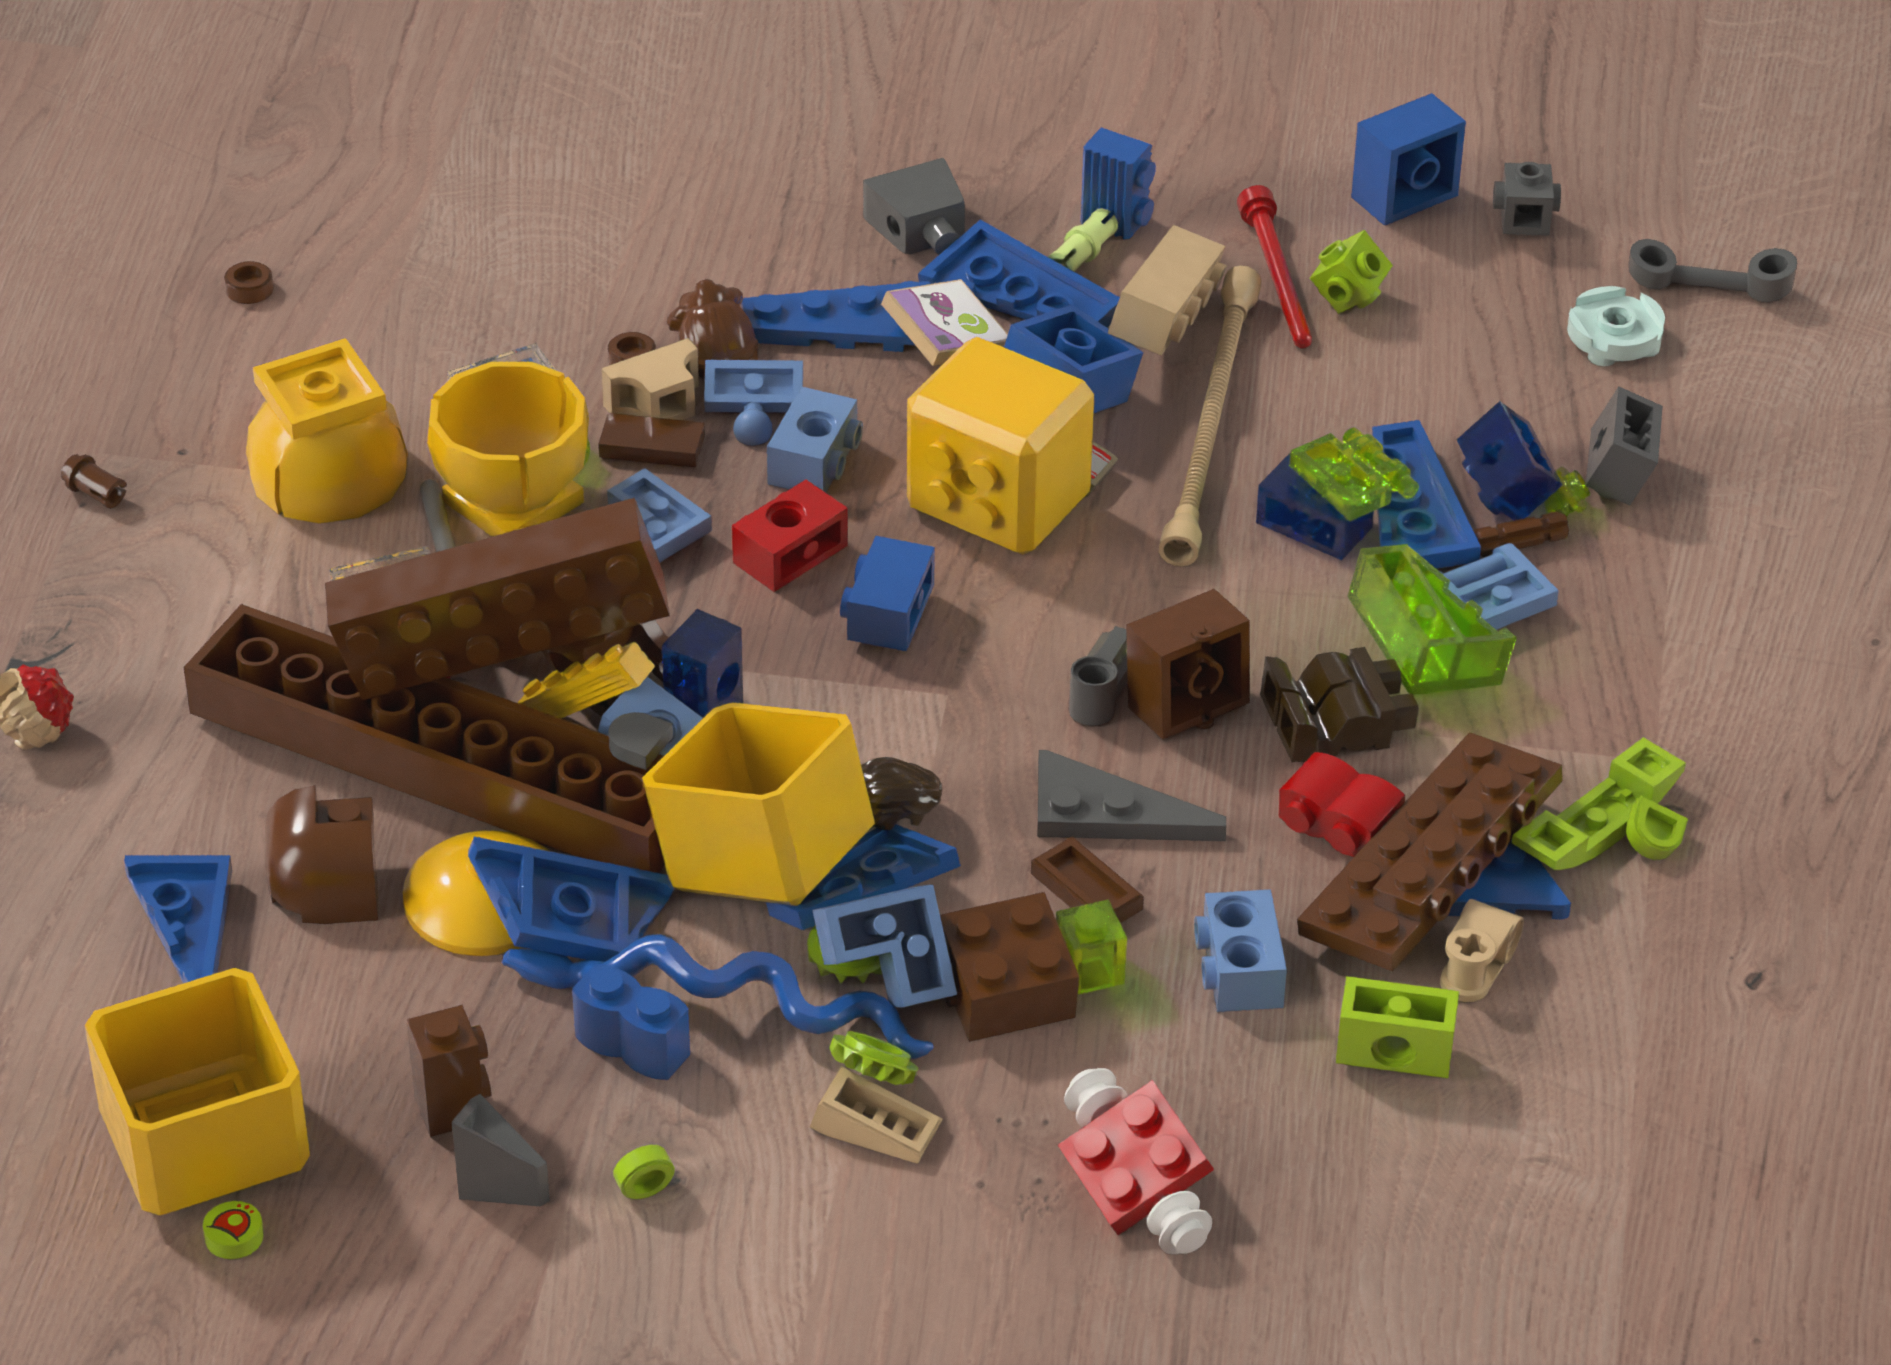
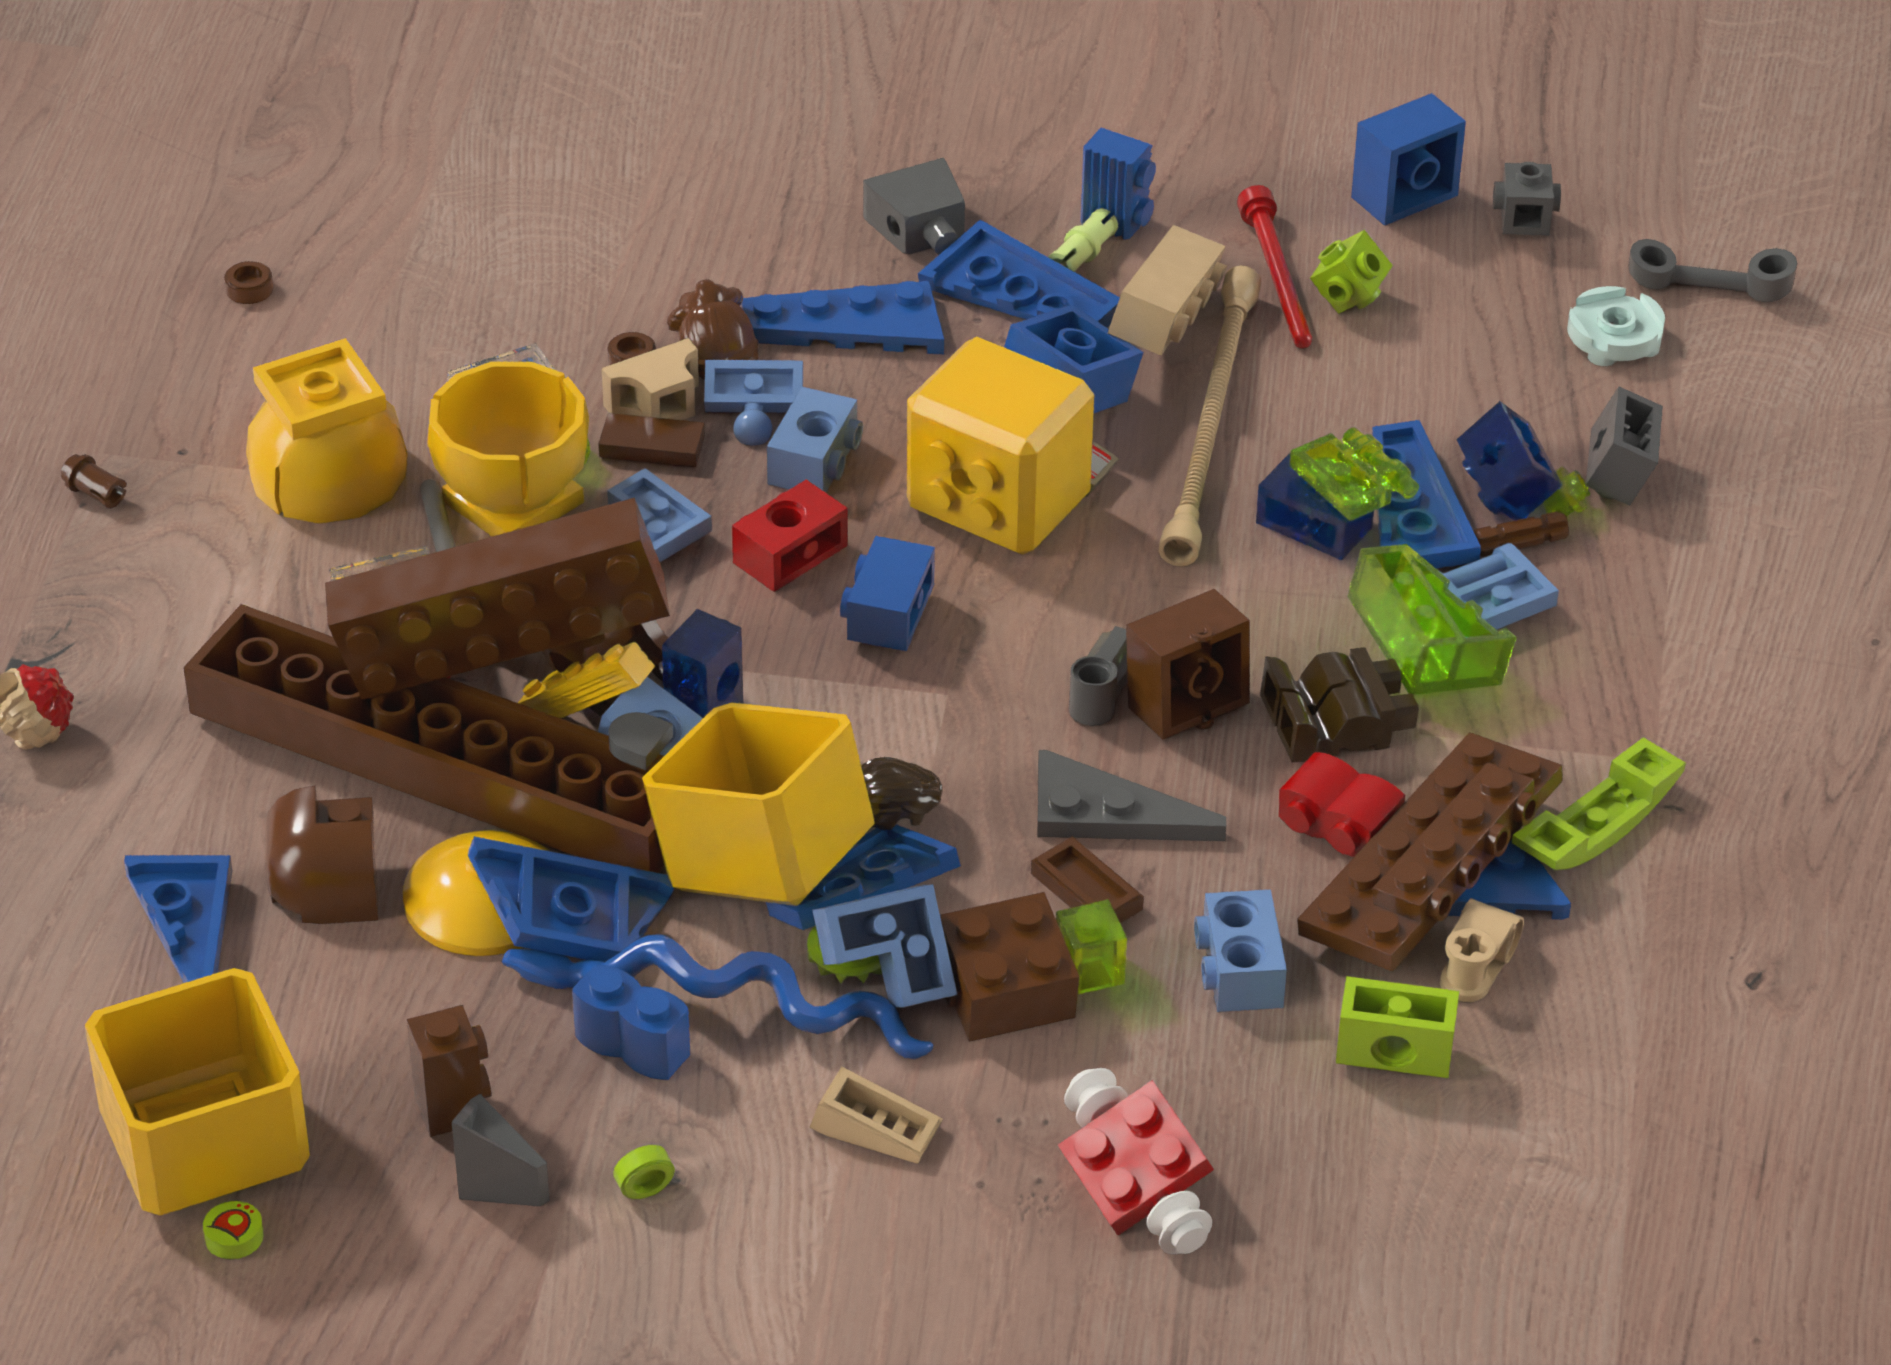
(873, 1058): lime gear -> none
(942, 318): tile -> none
(1654, 829): lime tile -> none

